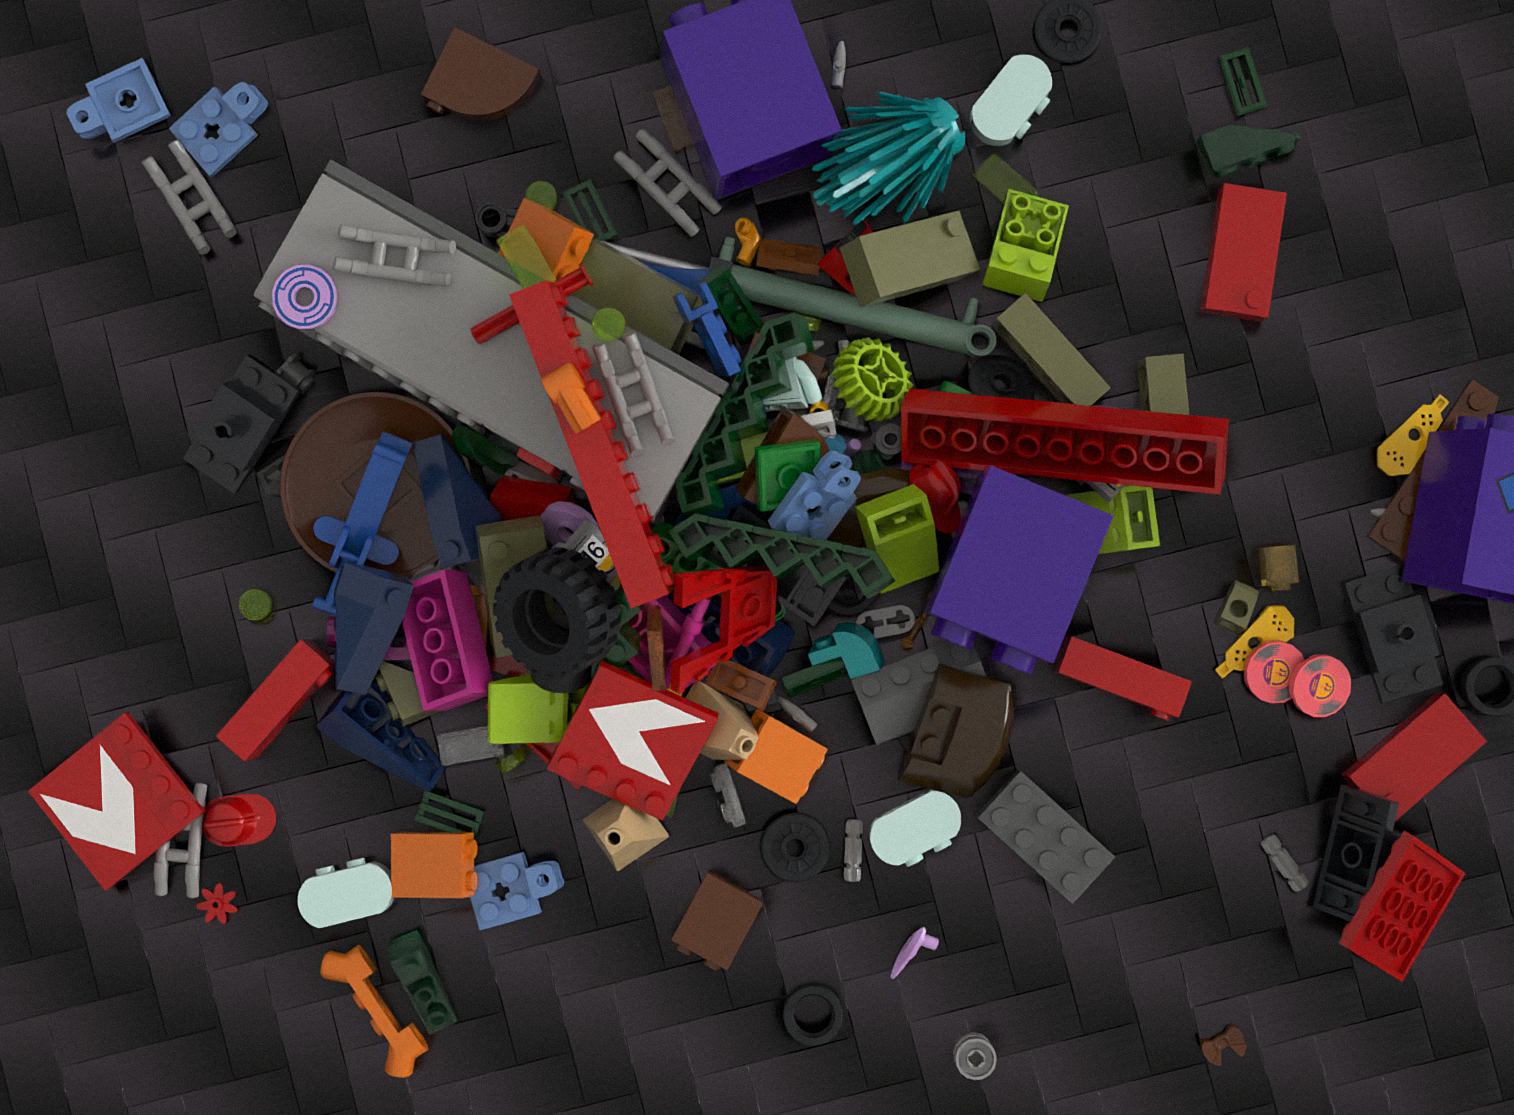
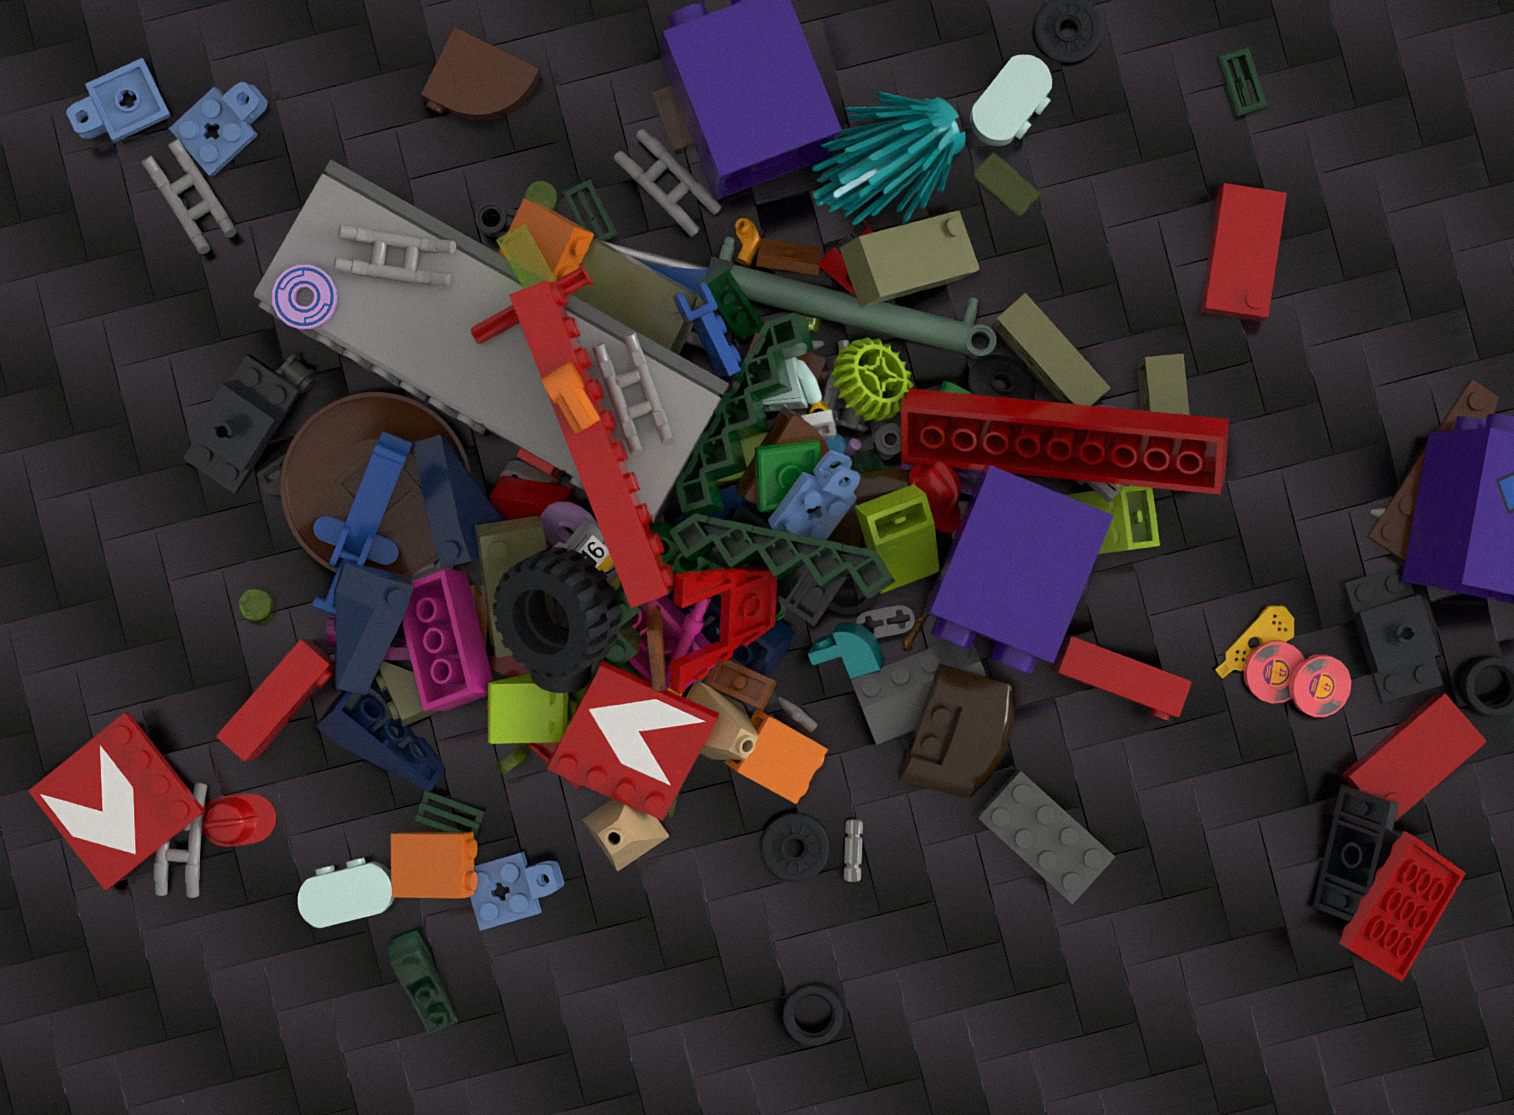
(222, 900): red plant -> none
(405, 1042): orange plate -> none
(467, 746): clear plate -> none
(482, 450): dark green slope -> none
(609, 324): clear neon green tile -> none
(716, 921): reddish brown brick -> none
(732, 808): clear plate -> none
(814, 676): dark green tile -> none
(838, 66): light grey helmet -> none
(911, 947): lavender bar -> none
(915, 828): light aqua brick -> none
(974, 1056): light grey wheel -> none
(1025, 246): lime slope -> none
(1231, 1037): reddish brown piece -> none
(1237, 144): clear green slope -> none
(1237, 607): olive leg -> none
(1278, 567): clear yellow brick -> none
(1284, 862): light grey axle -> none
(1405, 447): yellow piece -> none

